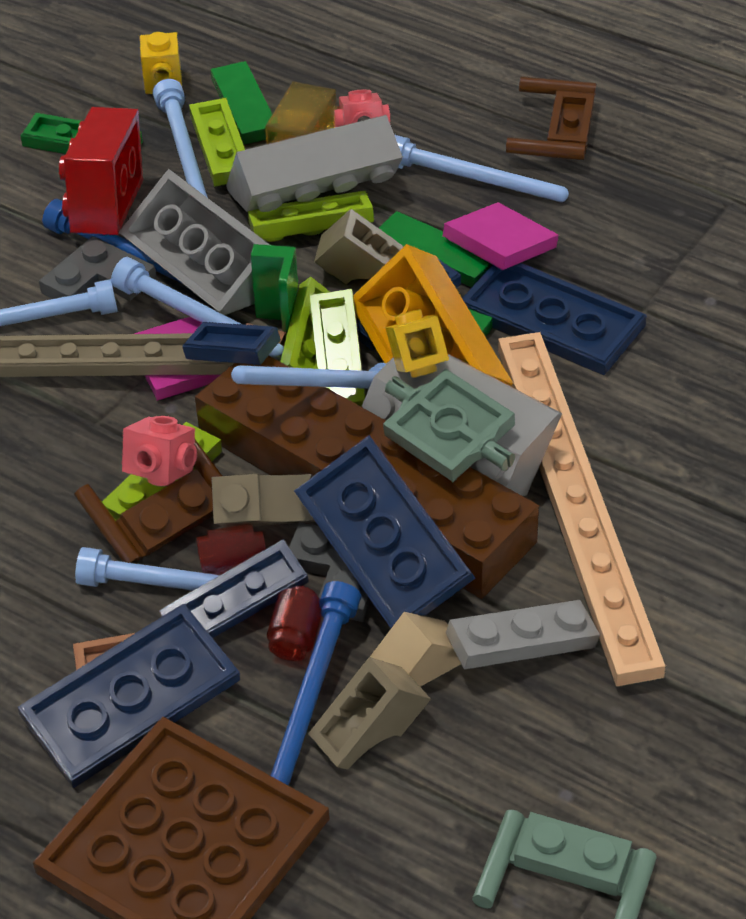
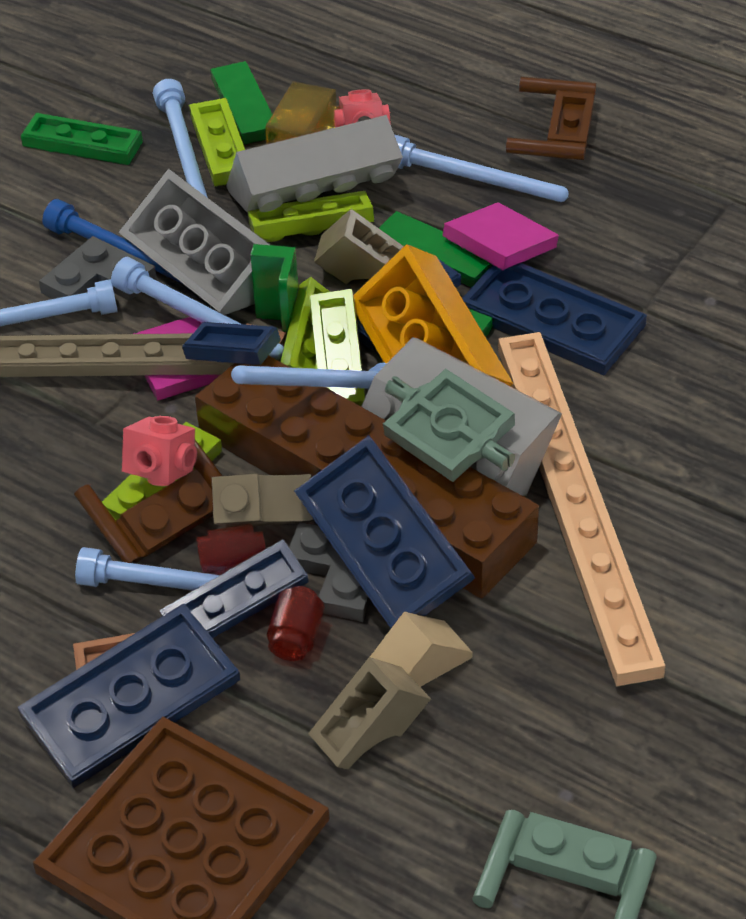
(102, 171): red brick -> none
(159, 59): yellow brick -> none
(338, 605): blue piece -> none
(417, 343): yellow brick -> none
(522, 634): light grey plate -> none

